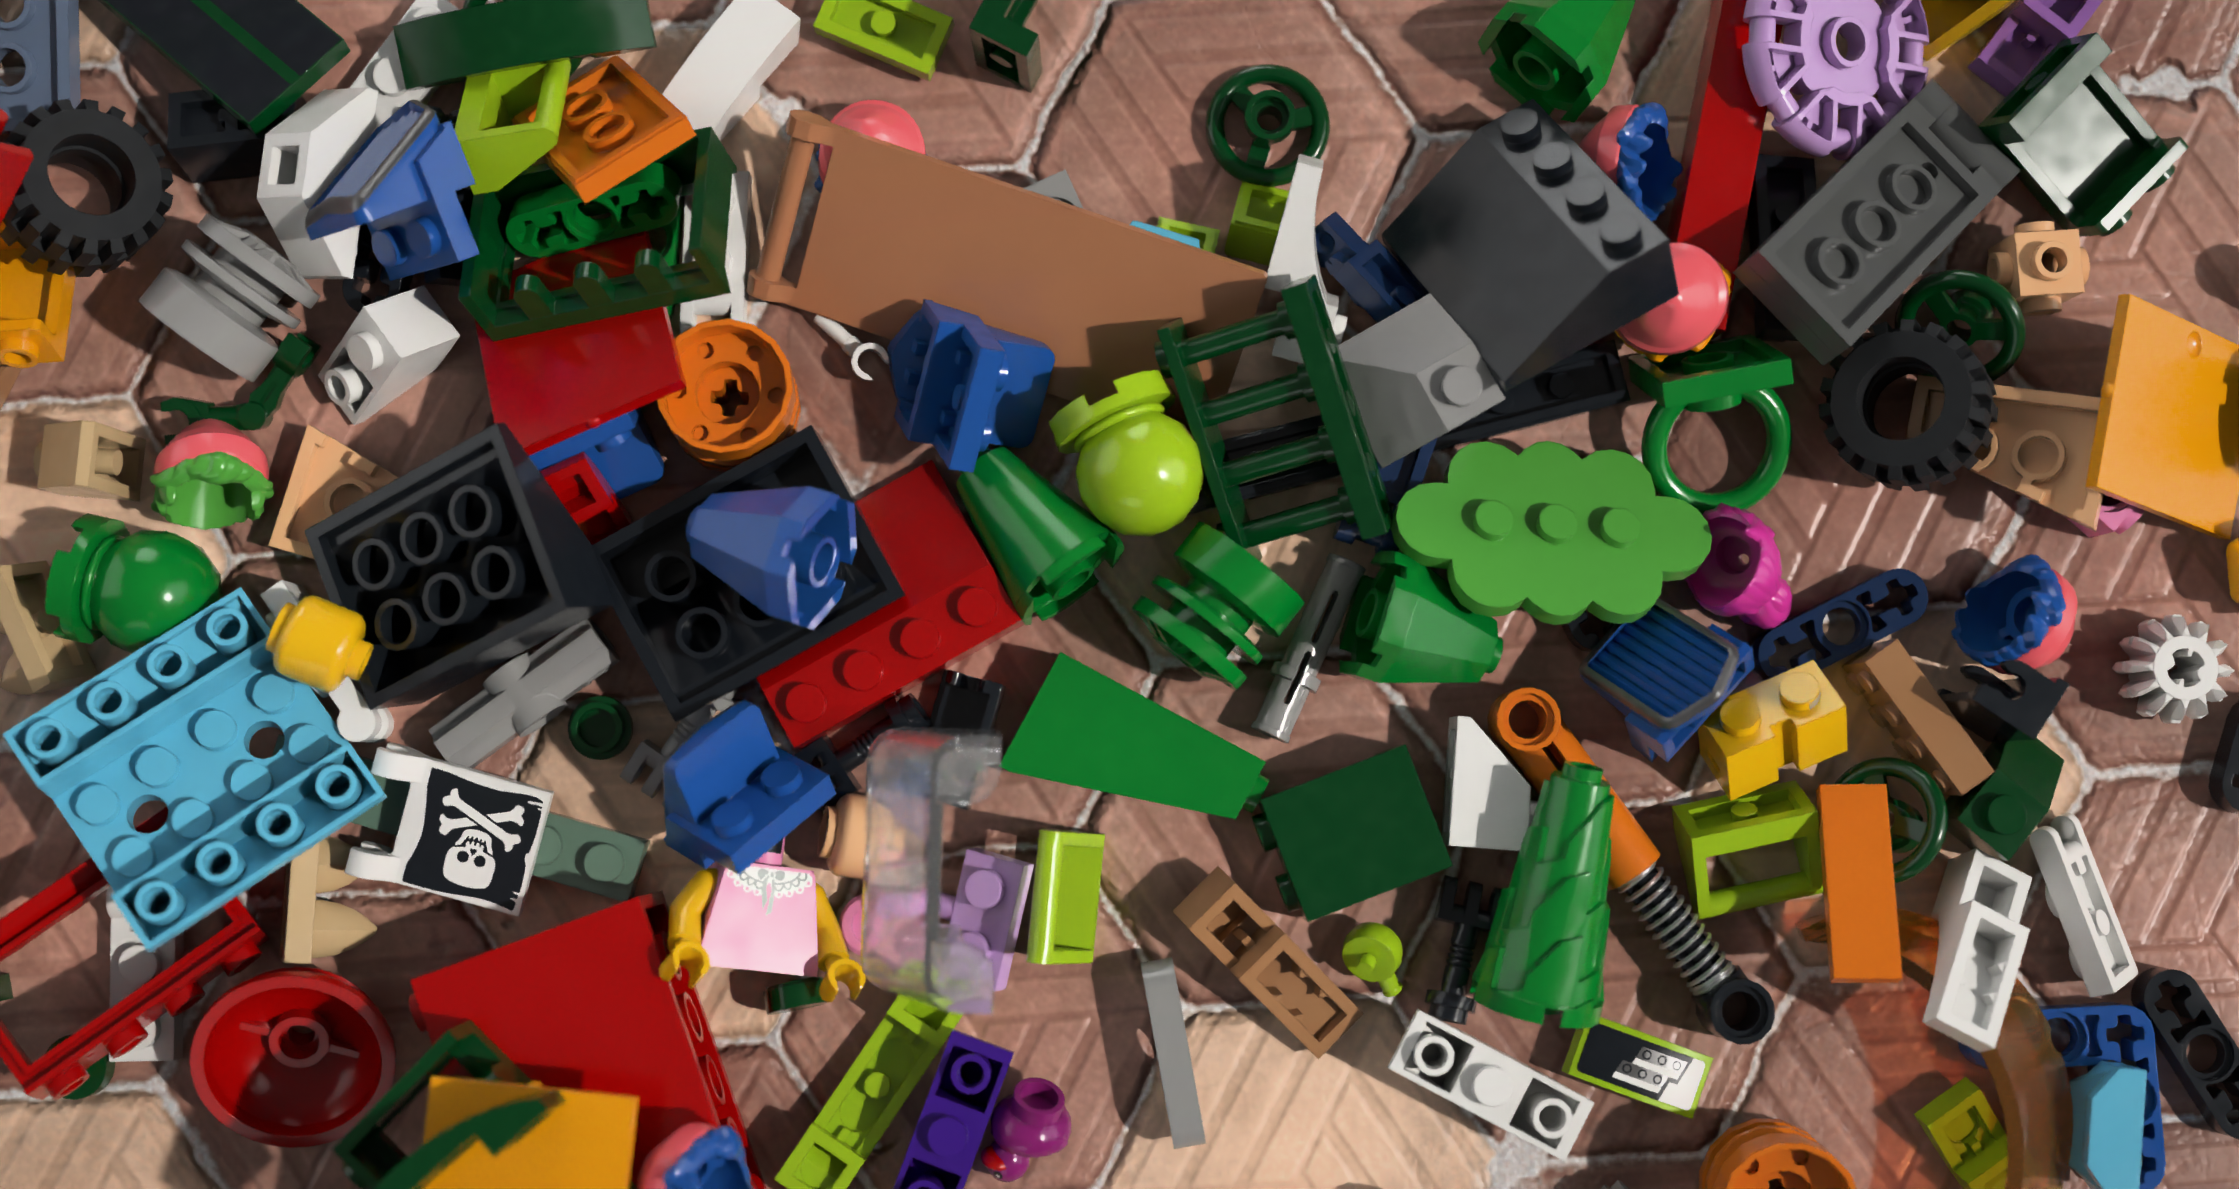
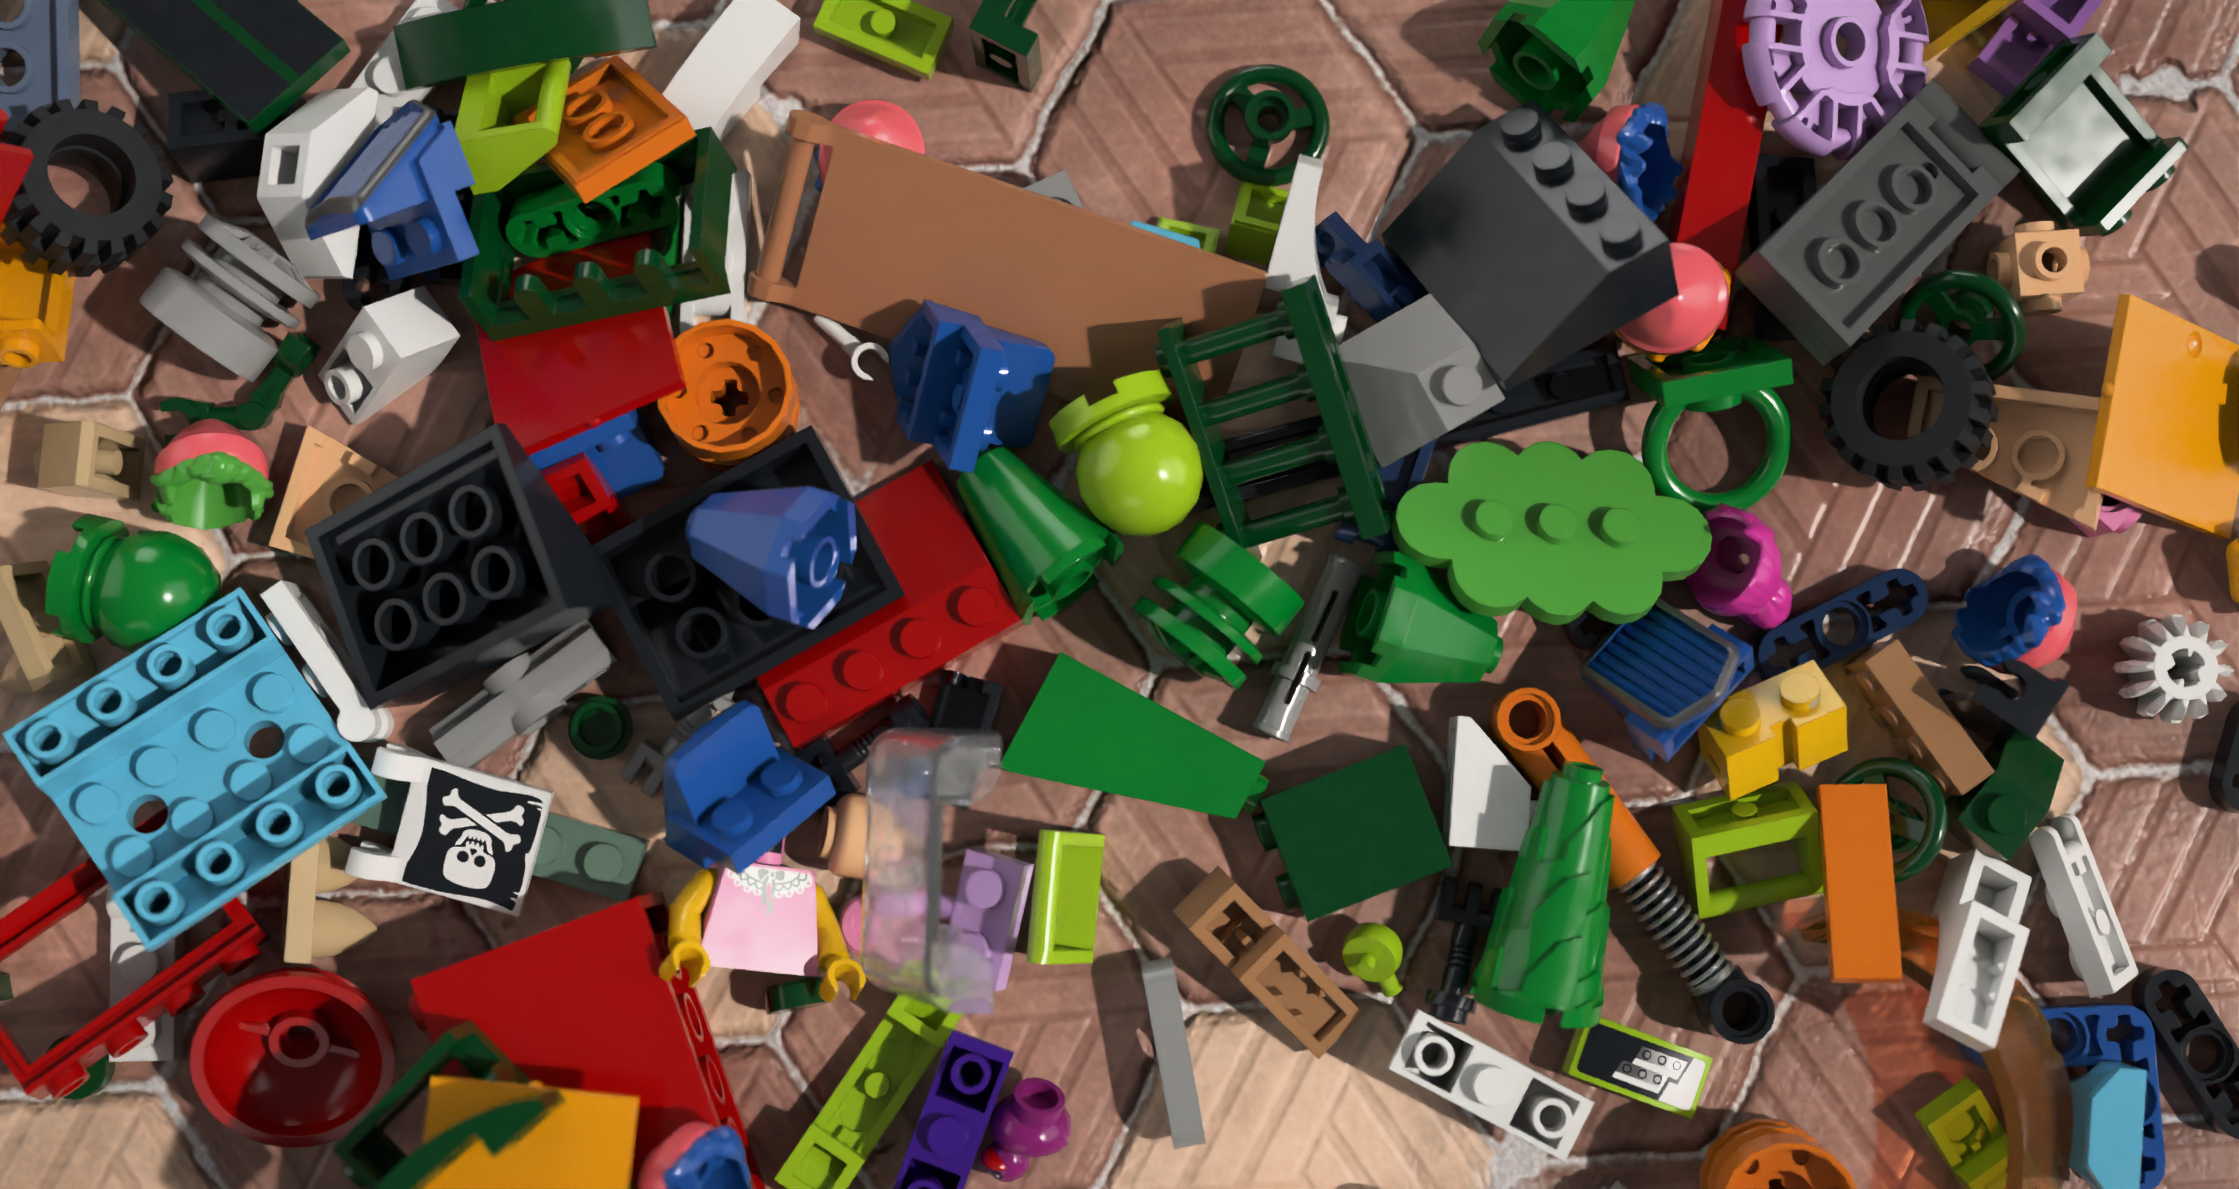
(319, 643): yellow head -> none

